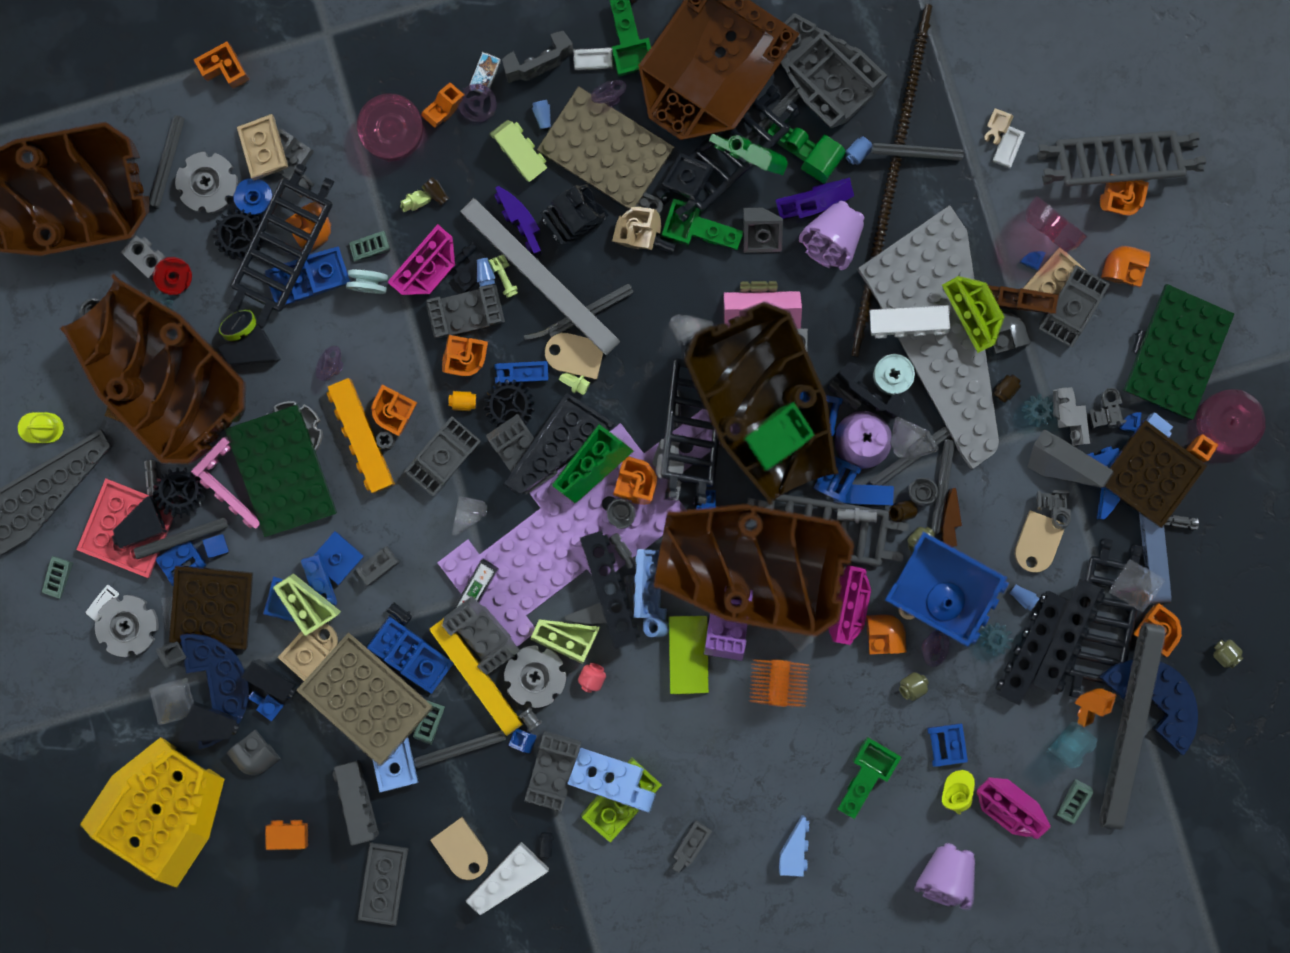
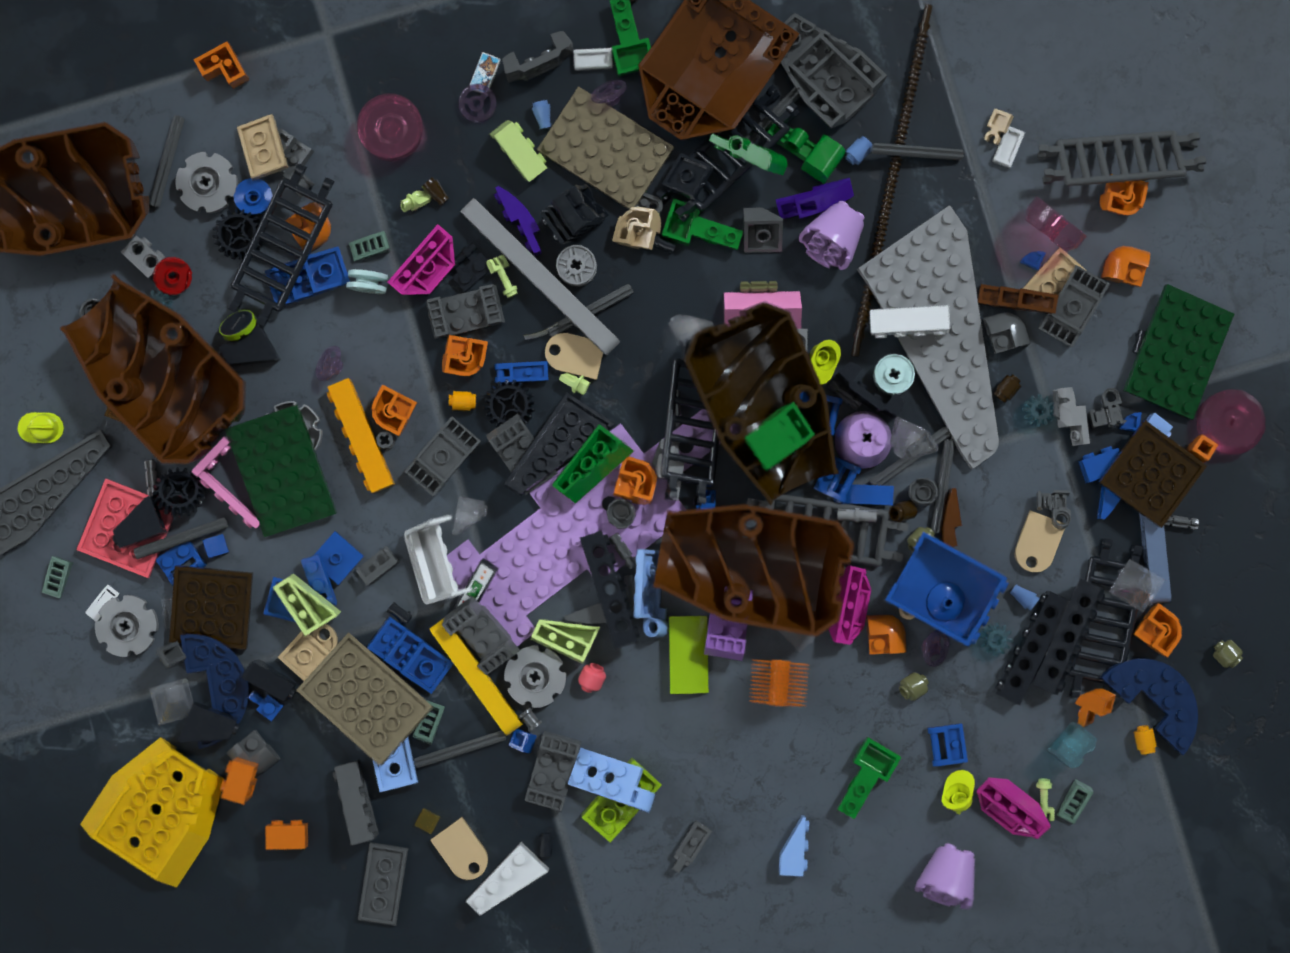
(240, 780): none -> orange brick
(427, 821): none -> clear yellow slope
(430, 562): none -> white windscreen
(444, 105): orange brick -> none
(484, 272): medium blue cone -> none
(577, 254): none -> light grey wheel
(825, 359): none -> neon yellow piece
(976, 310): lime wedge -> none
(1044, 784): none -> yellowish green hinge
(1061, 460): dark grey wedge -> none
(1132, 726): dark grey beam -> none
(1145, 739): none -> light orange brick

